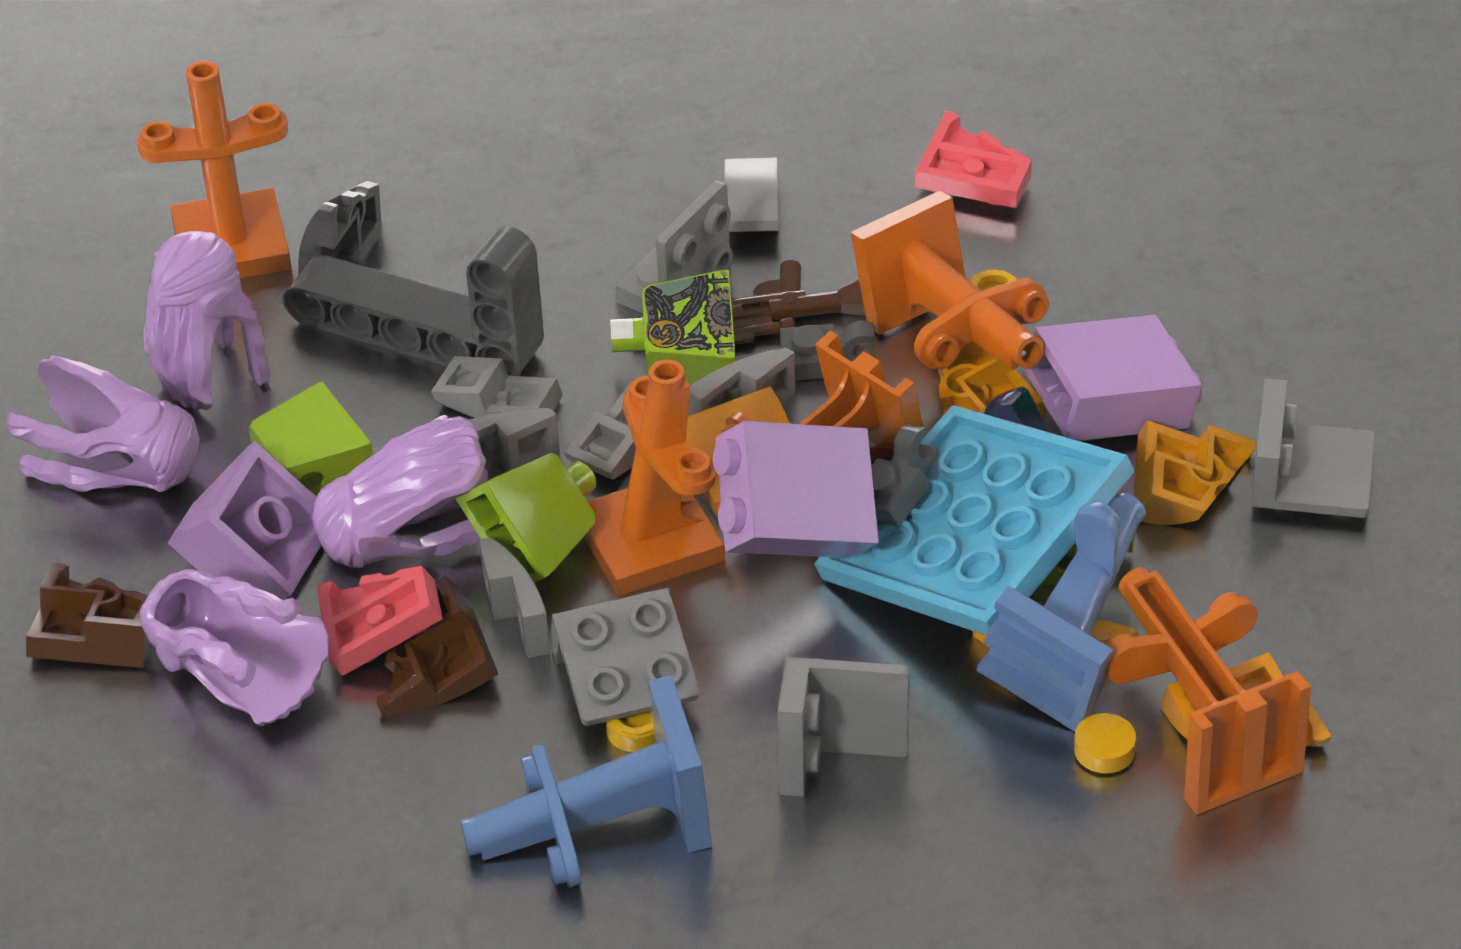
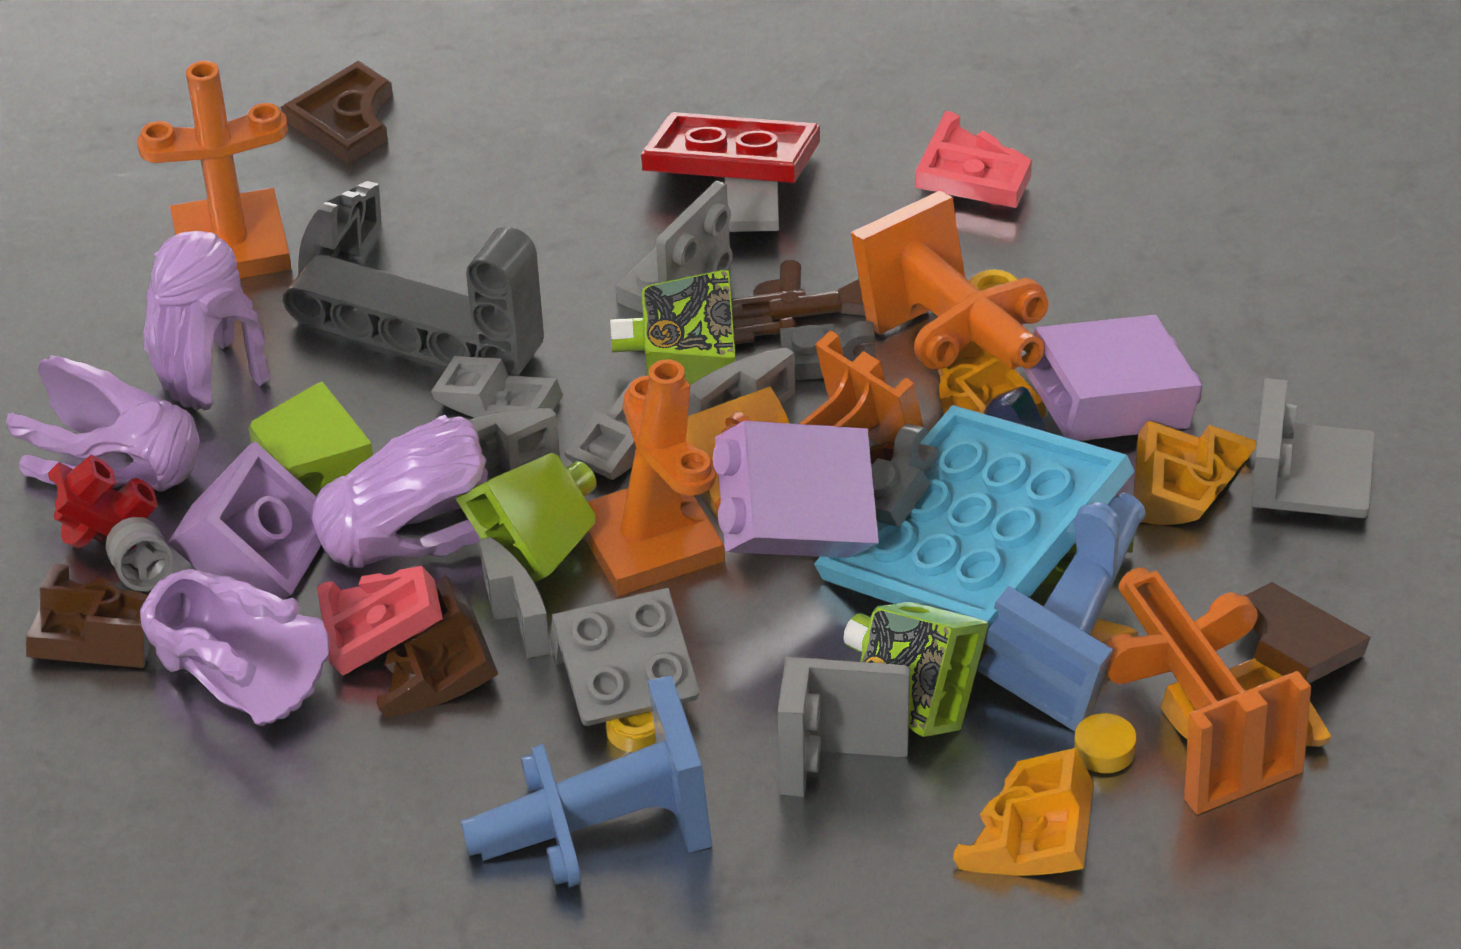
(90, 505): none -> red hips
(144, 564): none -> light grey wheel
(343, 112): none -> reddish brown tile
(731, 147): none -> red tile
(937, 648): none -> torso
(1035, 821): none -> light orange slope
(1301, 635): none -> reddish brown tile

